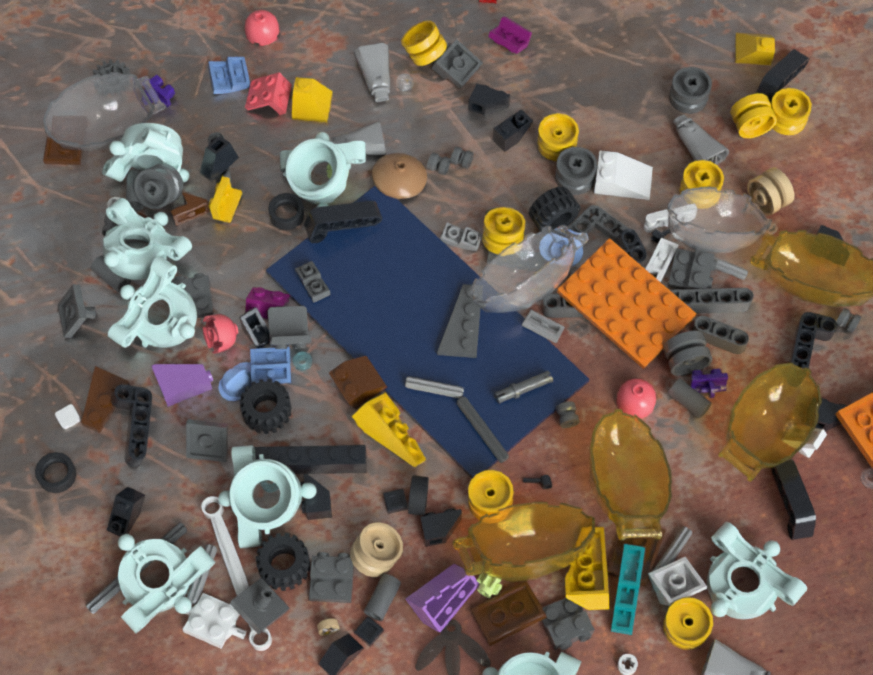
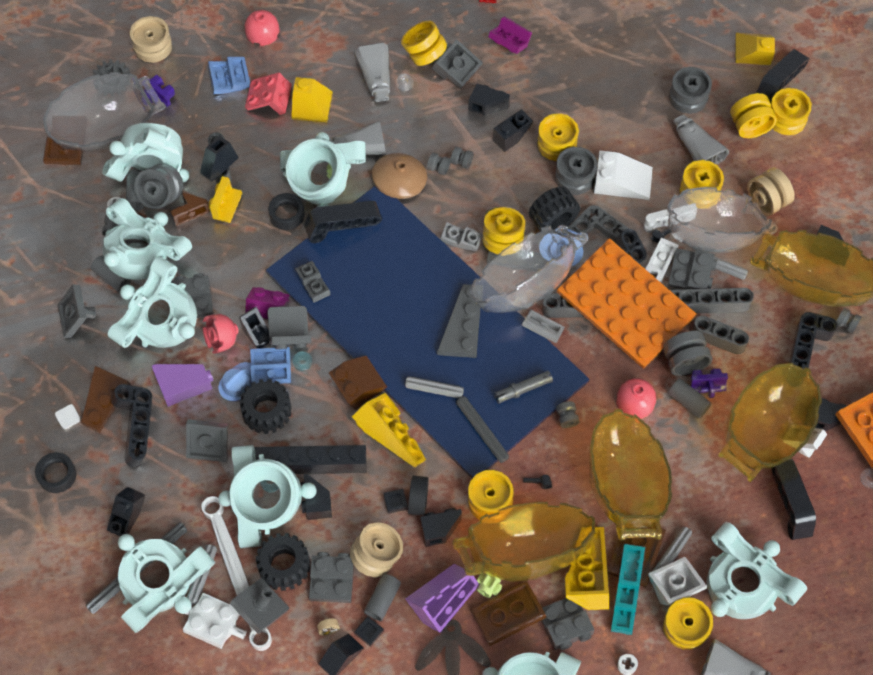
(151, 39): none -> tan wheel

